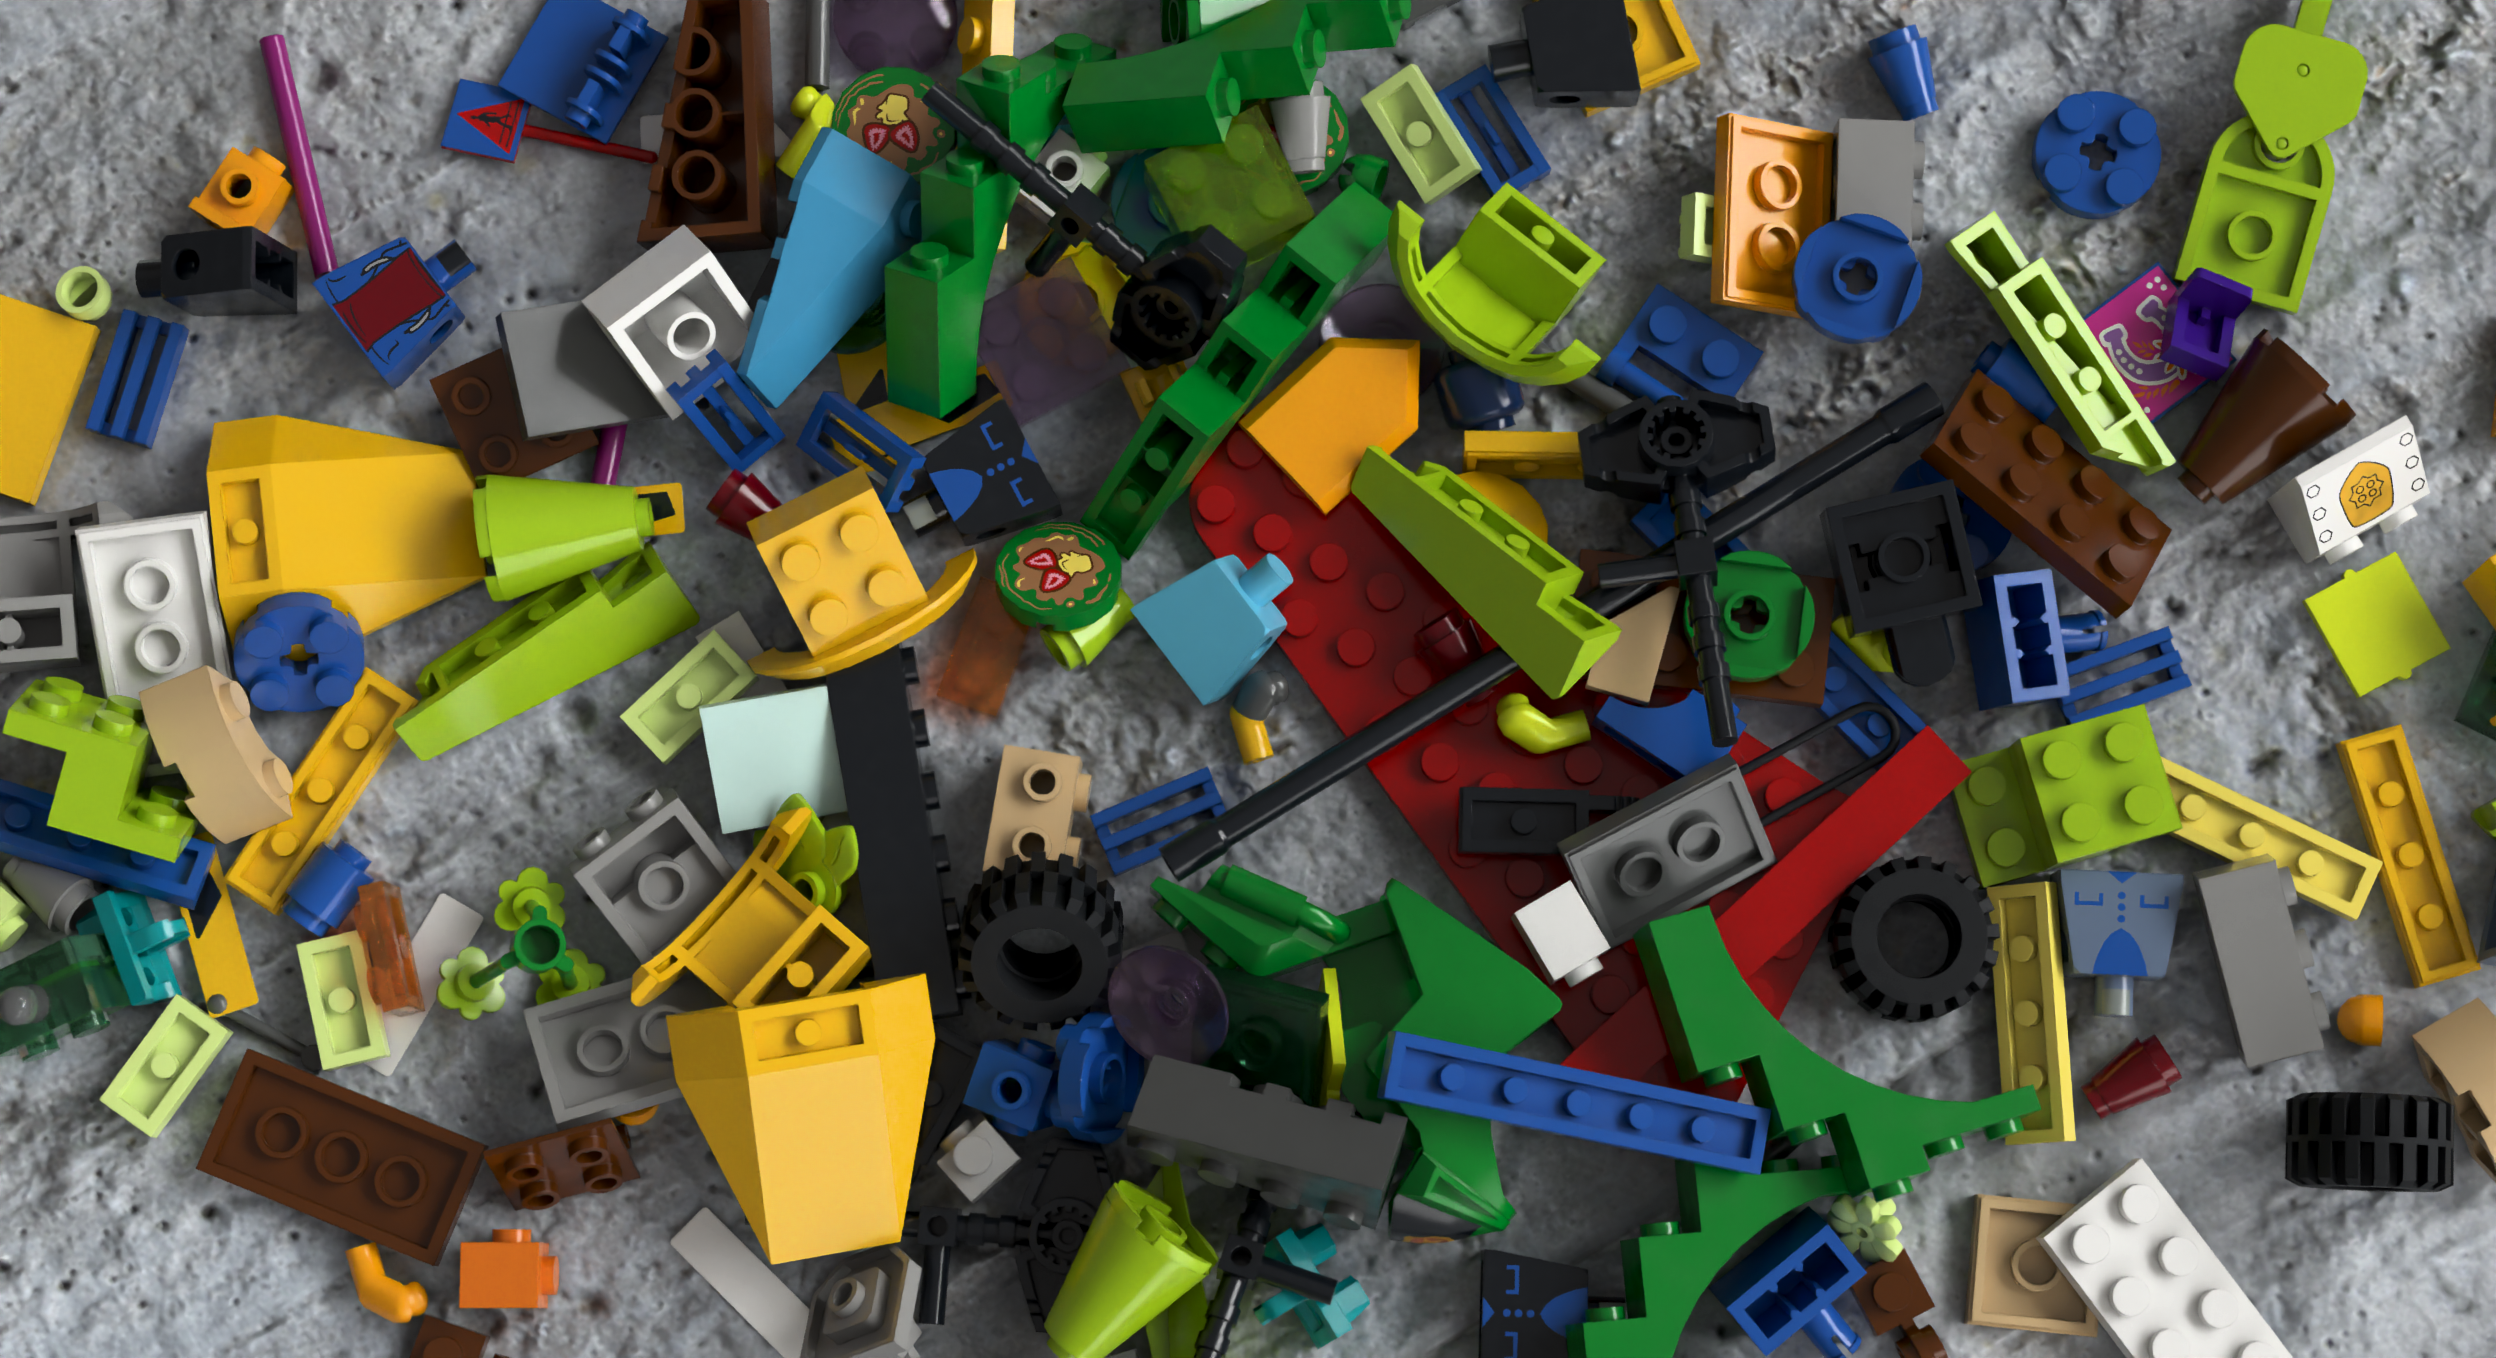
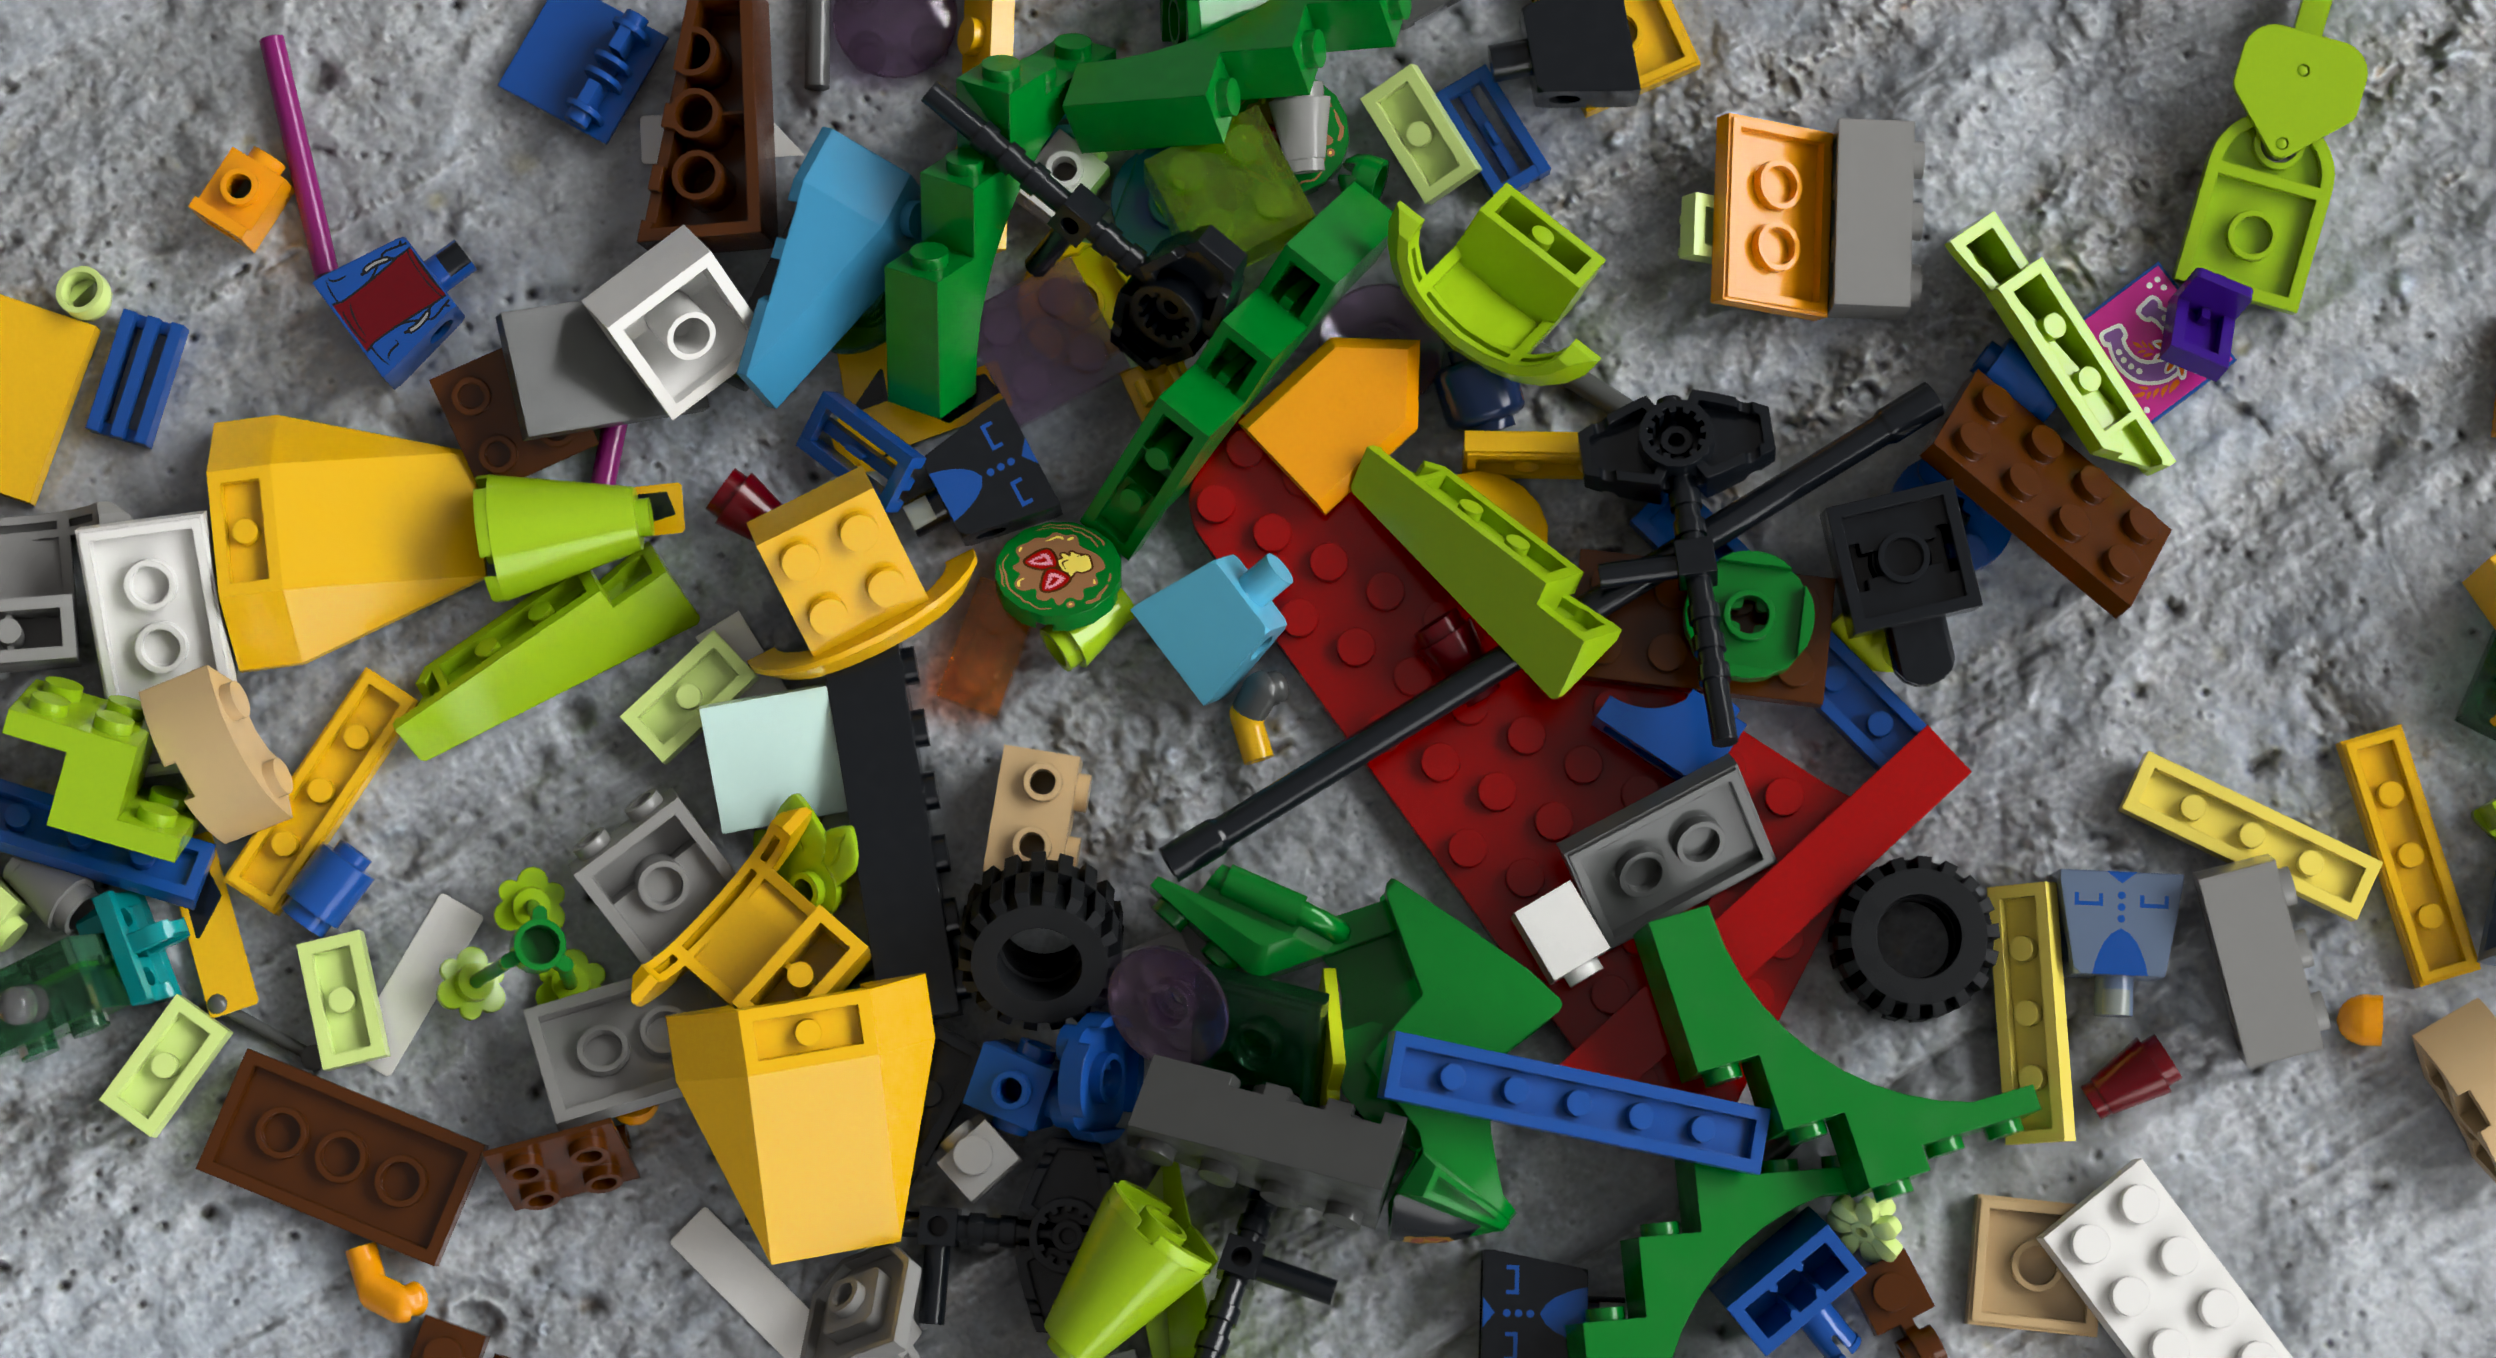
(222, 273): black torso -> none
(299, 685): blue plate -> none
(383, 924): clear orange plate -> none
(492, 123): piece -> none
(507, 1272): orange brick -> none
(701, 383): blue tile -> none
(816, 113): neon yellow arm -> none
(889, 119): tile -> none
(1146, 800): blue tile -> none
(1322, 1321): teal hips -> none
(1526, 819): black hinge -> none
(1537, 731): neon yellow arm -> none
(1633, 660): tan tile -> none
(1682, 343): blue plate -> none
(1838, 780): black piece -> none
(1889, 262): blue plate -> none
(1905, 71): blue cone -> none
(2023, 642): blue brick -> none
(2064, 797): lime bracket -> none
(2066, 174): blue plate -> none
(2168, 659): blue tile -> none
(2259, 422): reddish brown cone -> none
(2352, 493): white slope -> none
(2369, 1142): black tyre -> none
(2376, 624): neon yellow piece -> none

